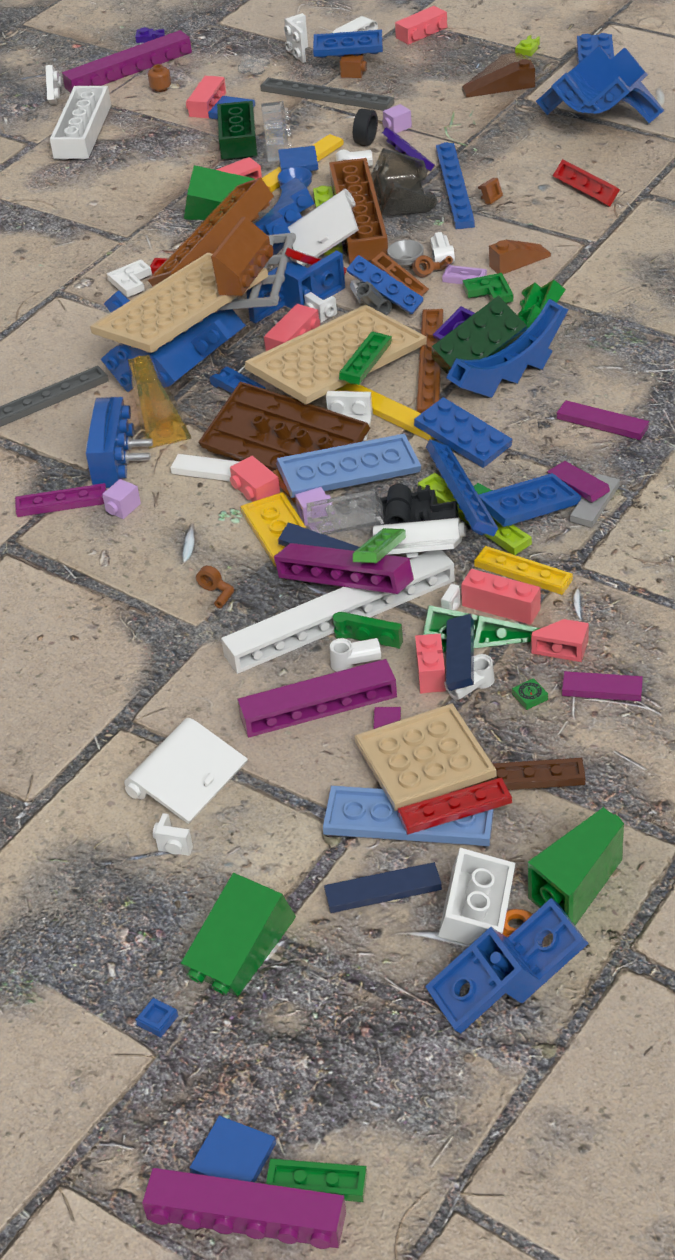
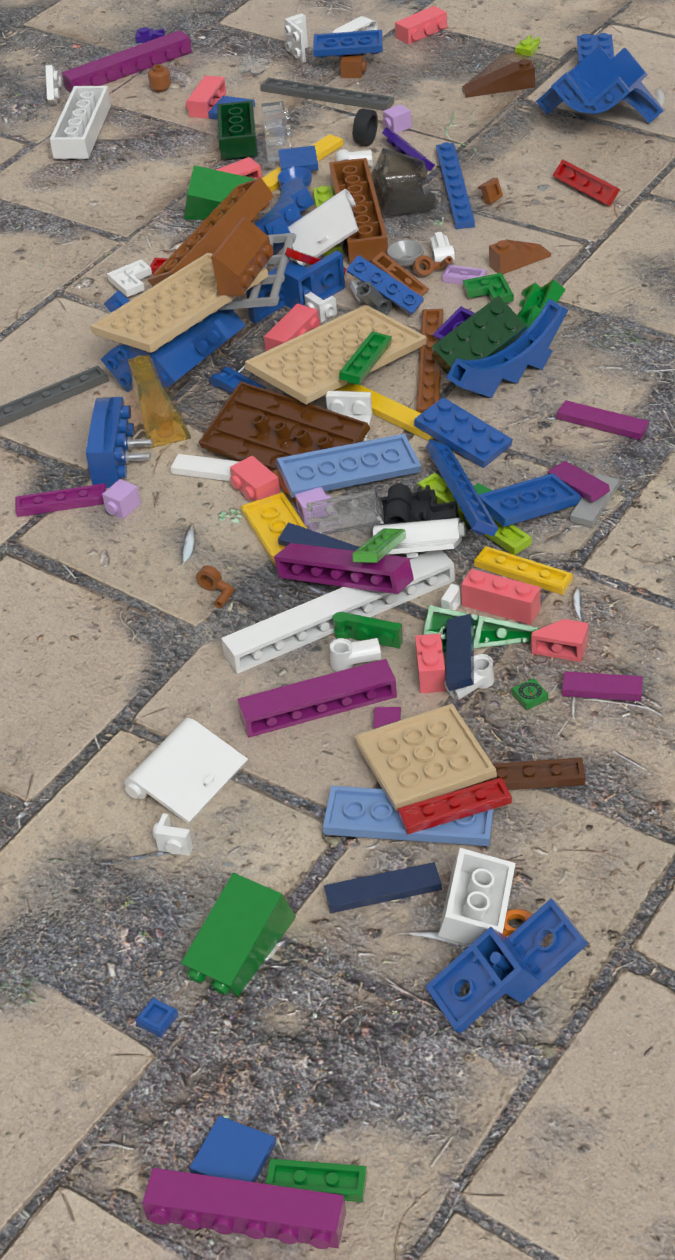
(577, 864): green slope -> none

